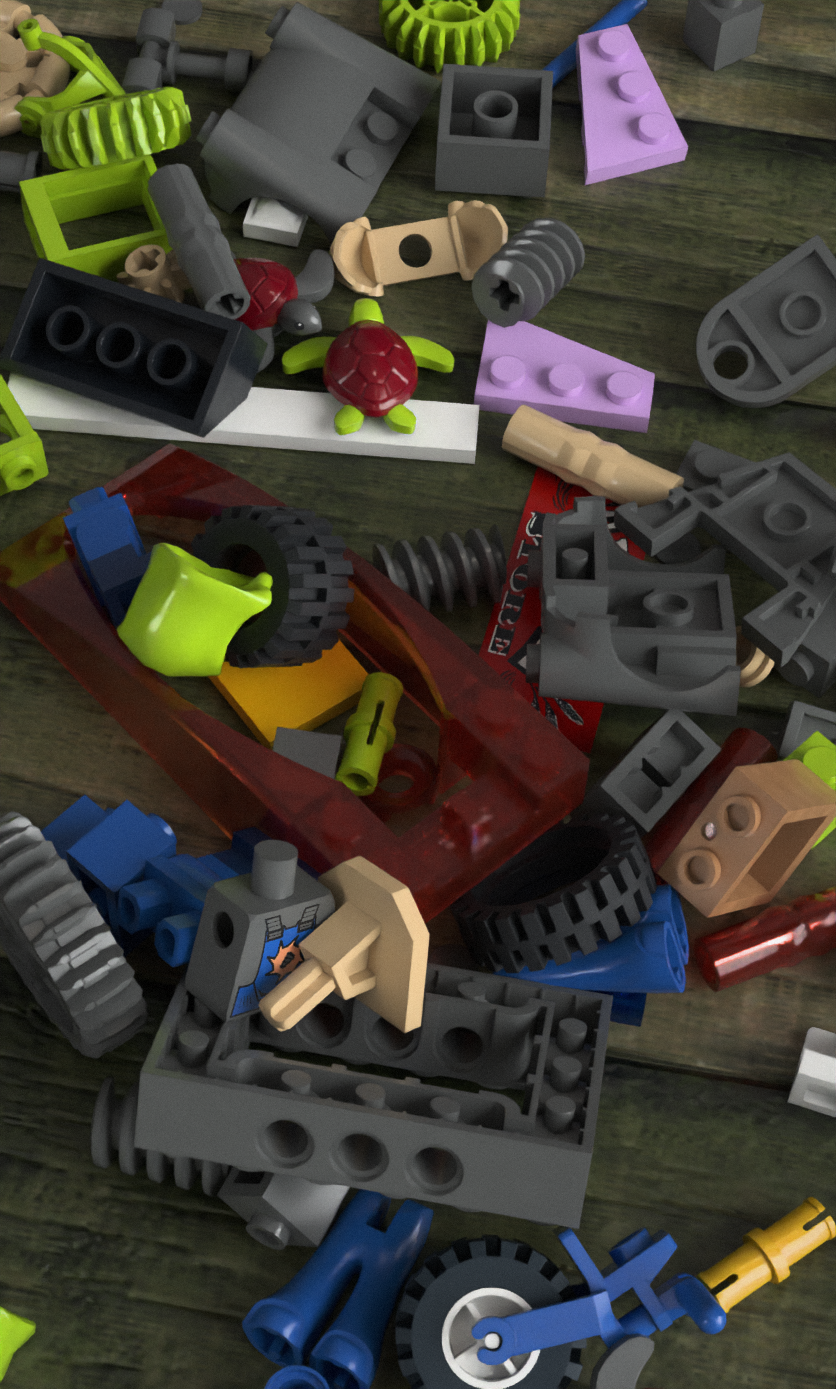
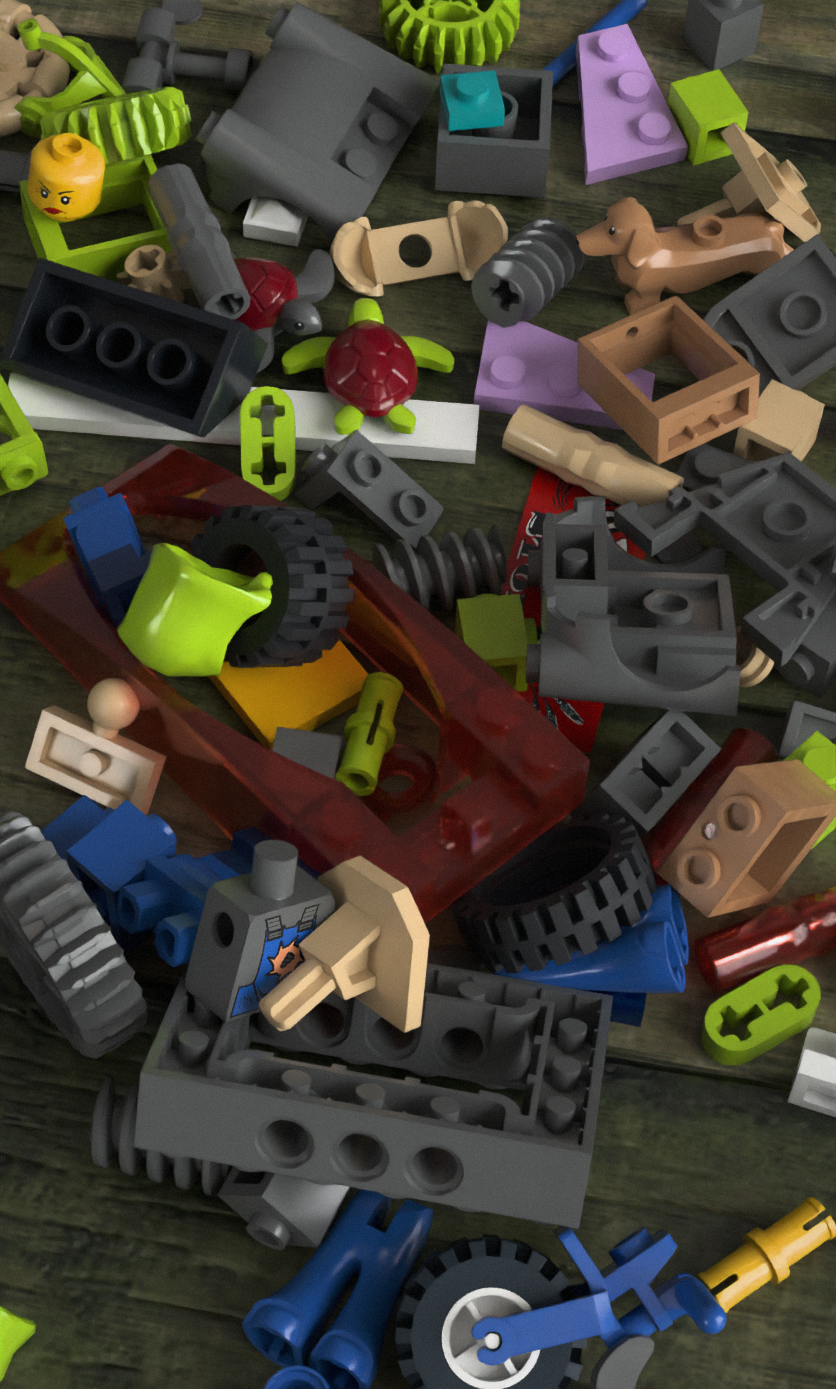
(65, 176): none -> yellow head
(93, 755): none -> tan plate
(282, 444): none -> lime beam
(372, 484): none -> dark grey bracket
(472, 100): none -> teal plate
(497, 634): none -> lime brick
(683, 255): none -> medium nougat animal
(687, 418): none -> medium nougat window
(702, 110): none -> lime brick
(753, 1002): none -> lime beam
(762, 188): none -> tan piece
(784, 424): none -> tan brick

